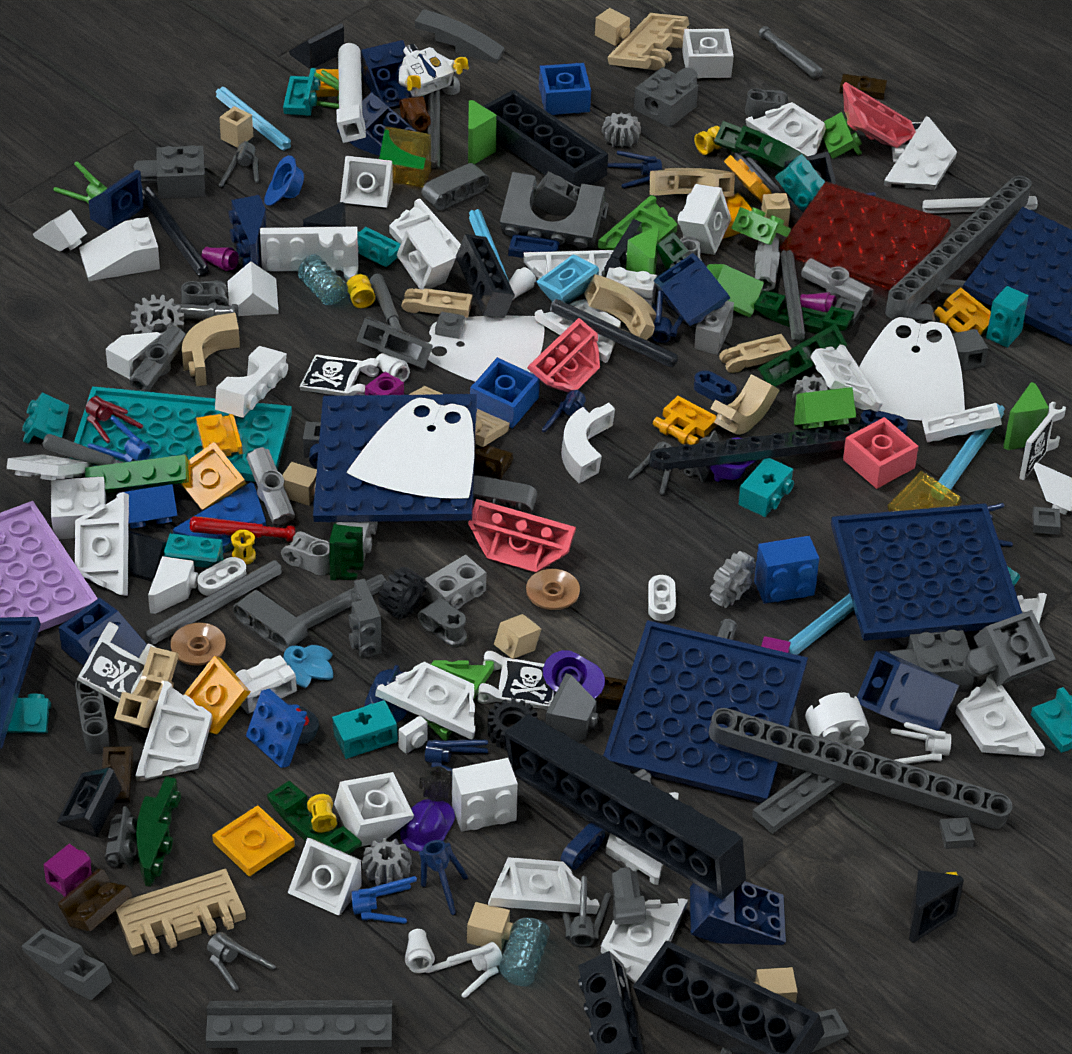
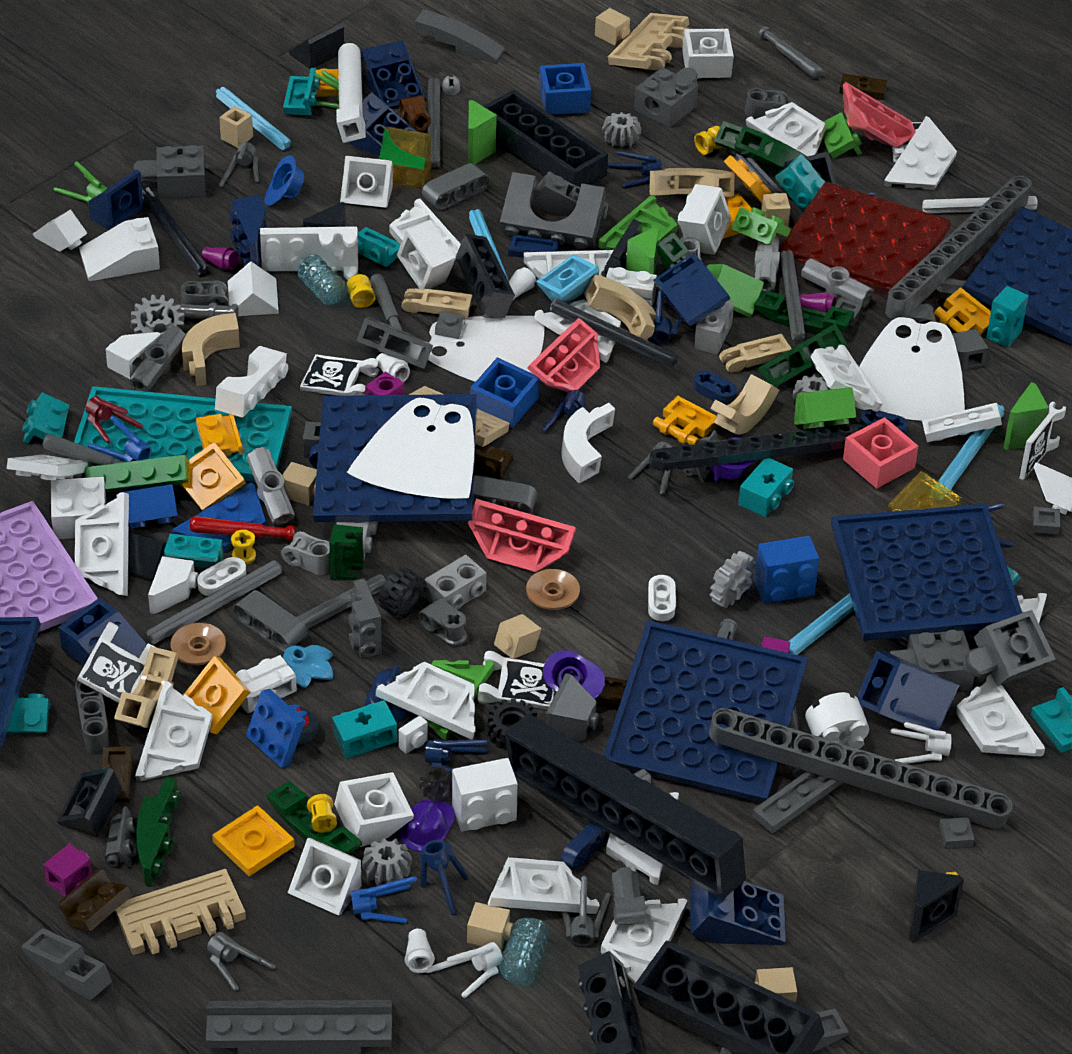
(428, 70): white torso -> none

